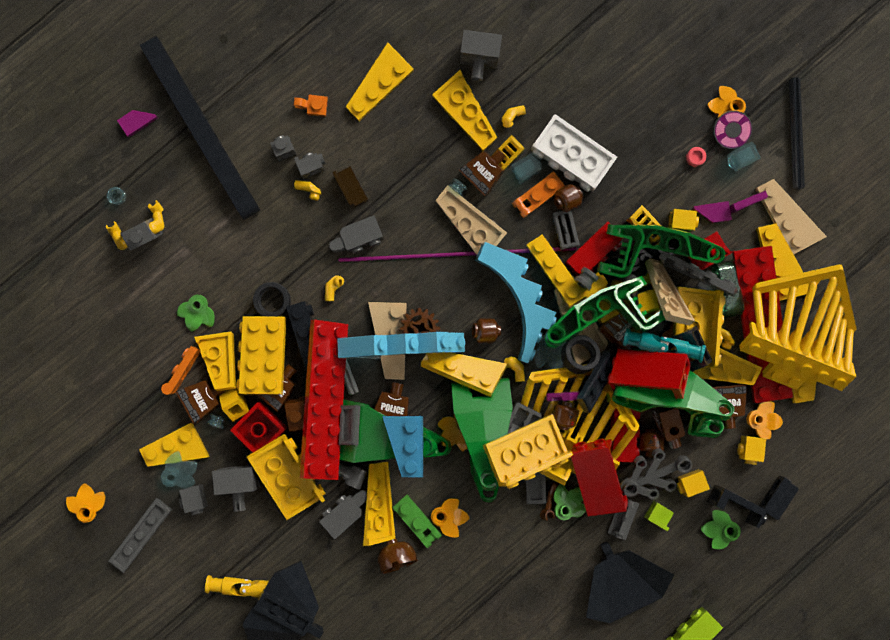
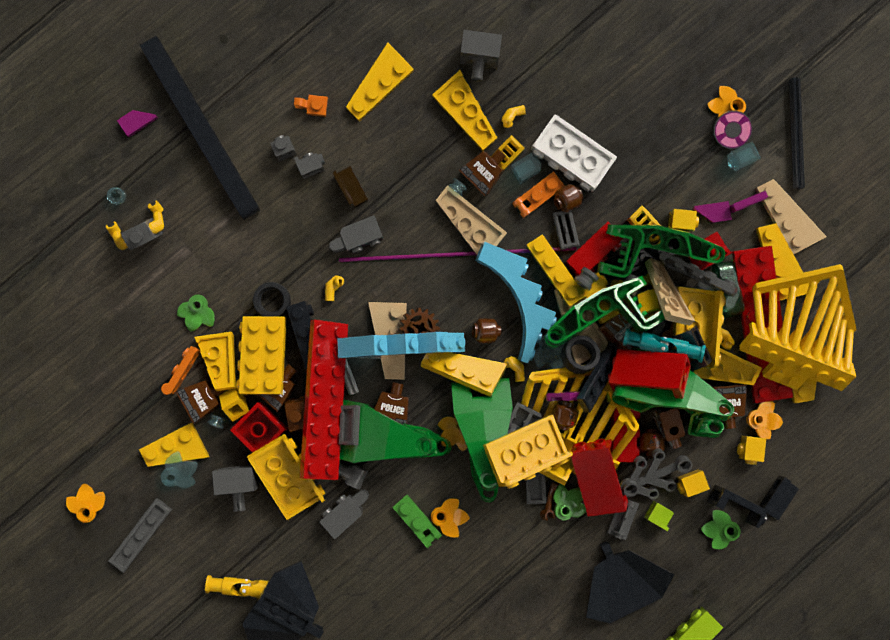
(193, 499): dark grey brick -> none
(310, 187): yellow arm -> none
(379, 510): yellow wing -> none
(395, 556): reddish brown cylinder -> none
(407, 443): dark azure wing -> none
(696, 157): coral tile -> none

